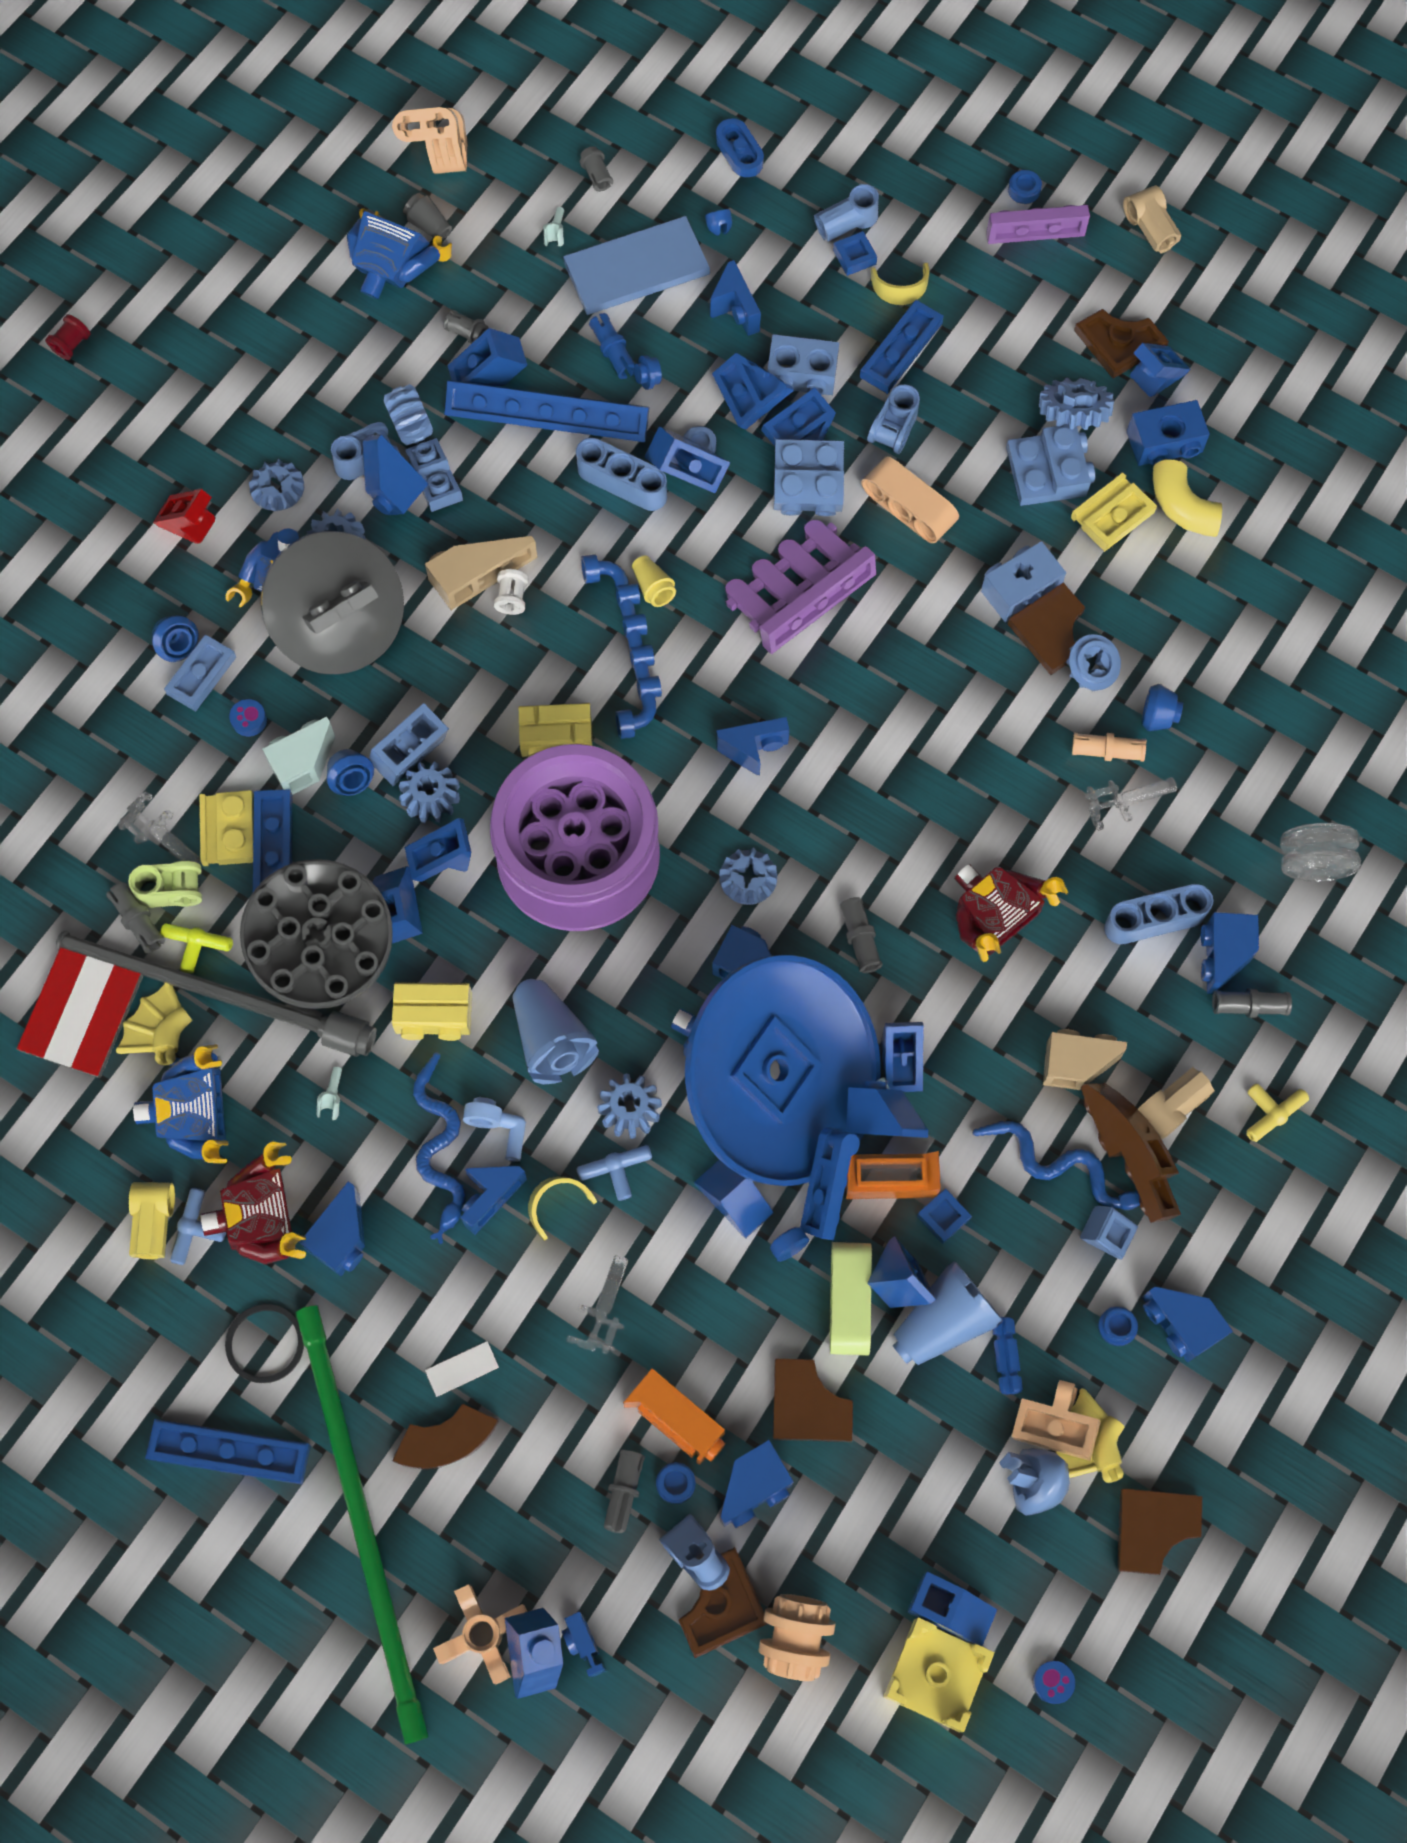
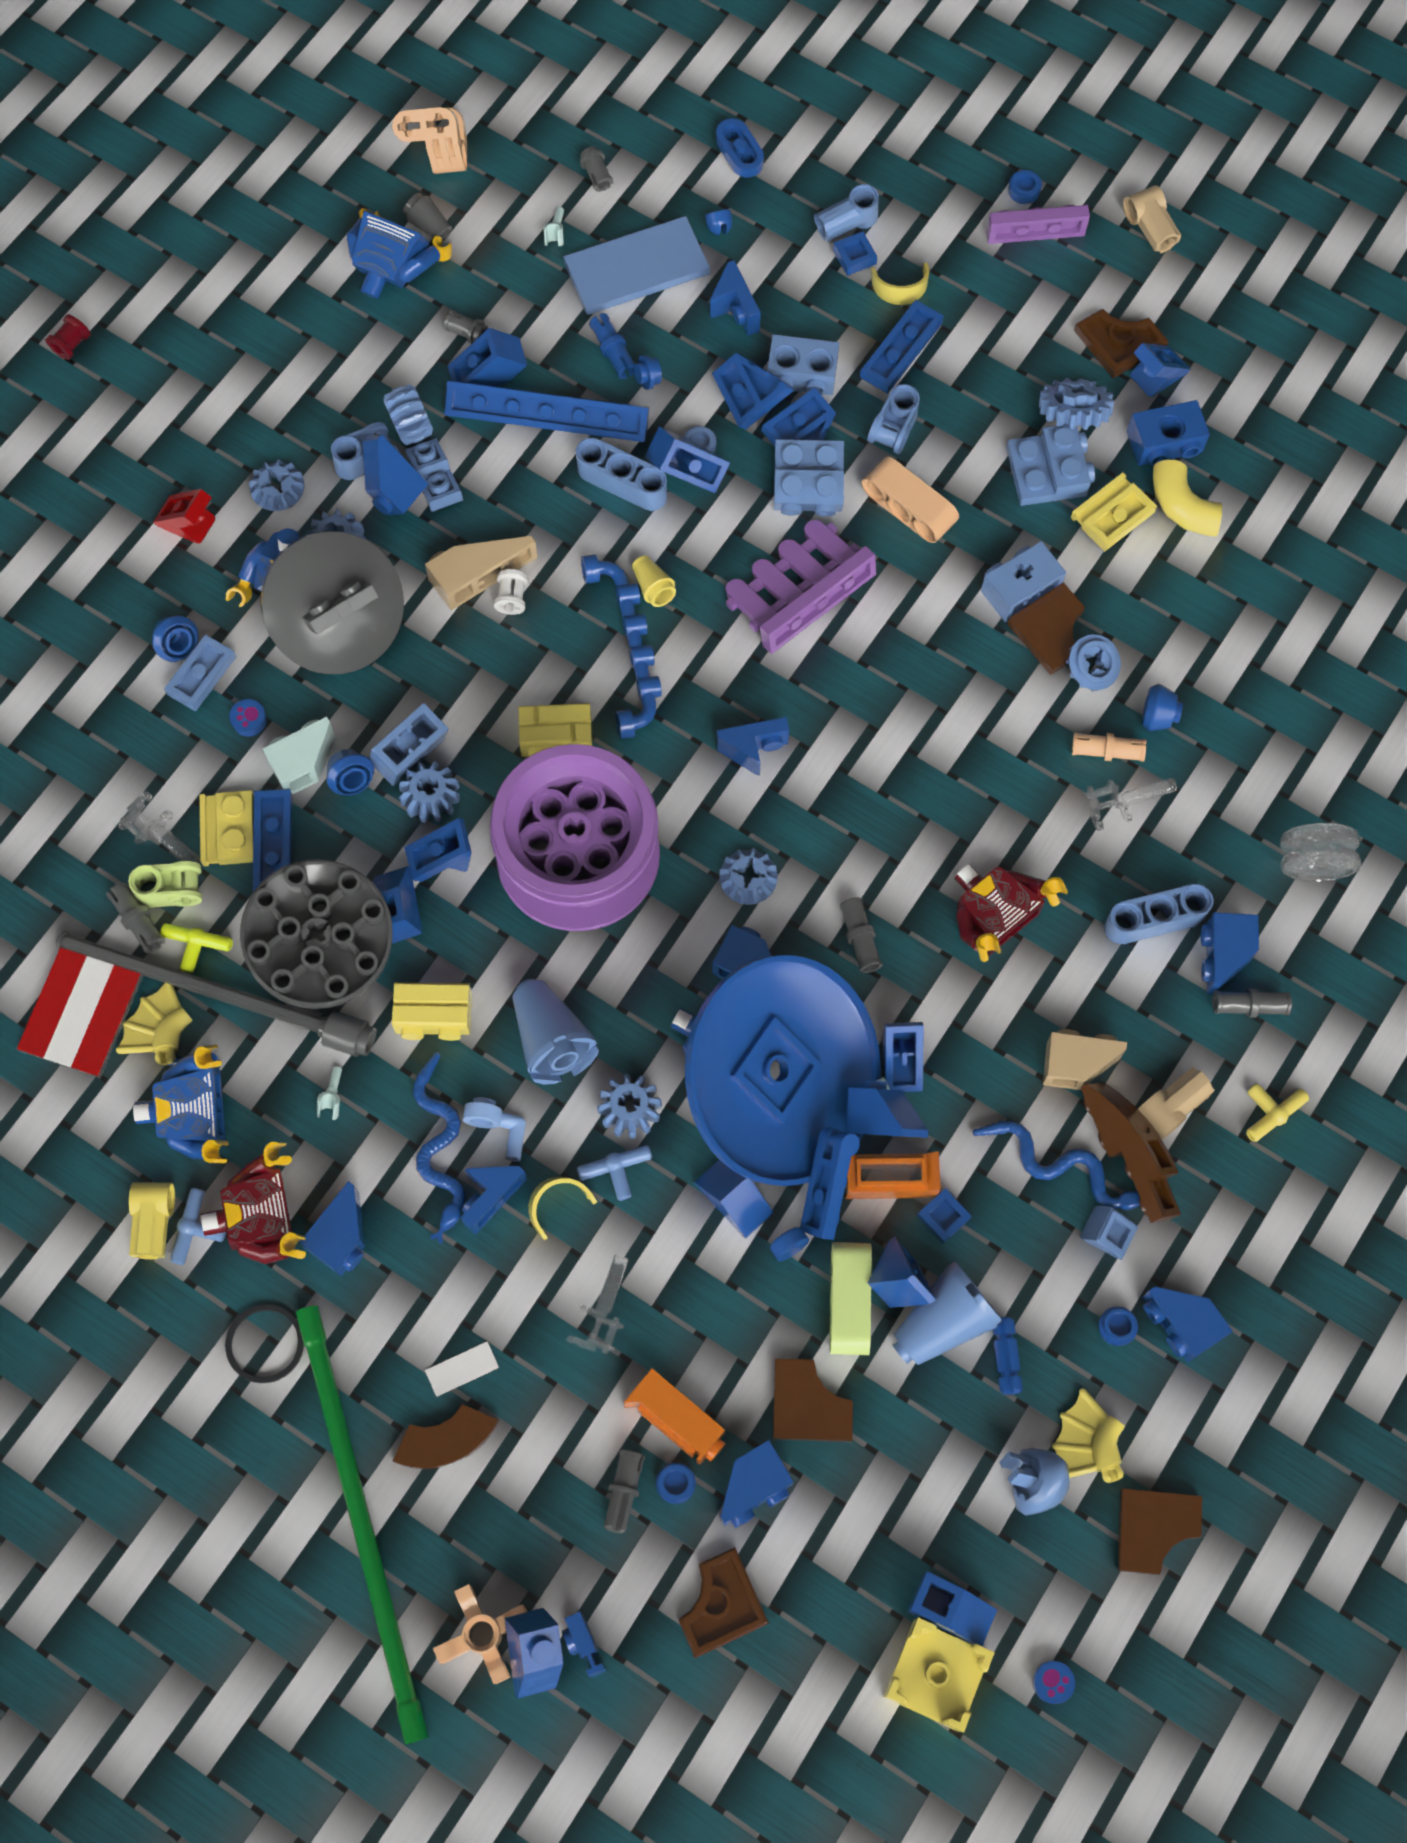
(228, 1451): blue tile -> none
(696, 1553): medium blue piece -> none
(797, 1637): light nougat piece -> none
(1056, 1425): light nougat plate -> none

